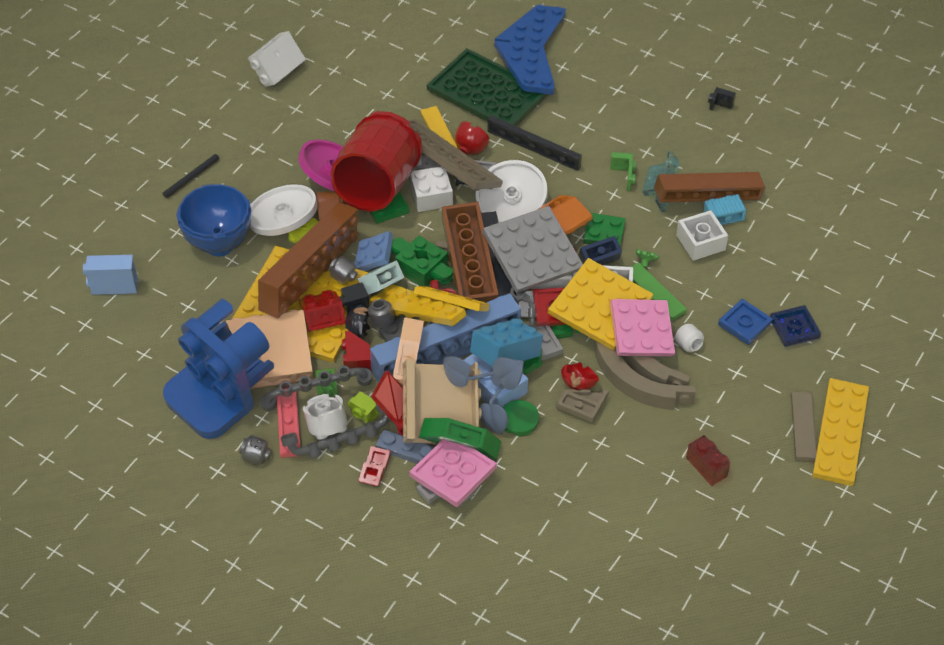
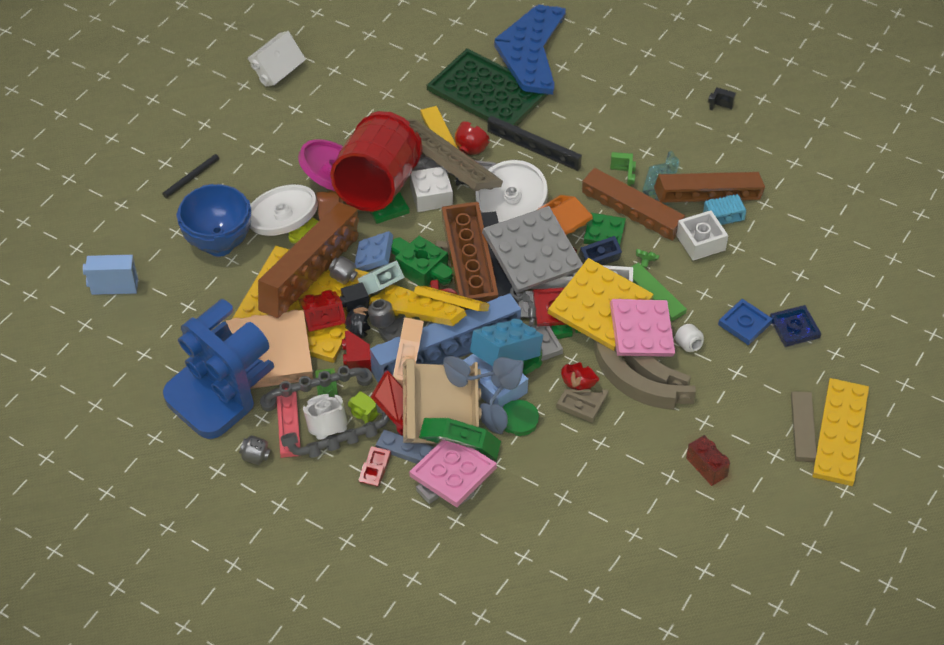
(632, 203): none -> dark orange brick

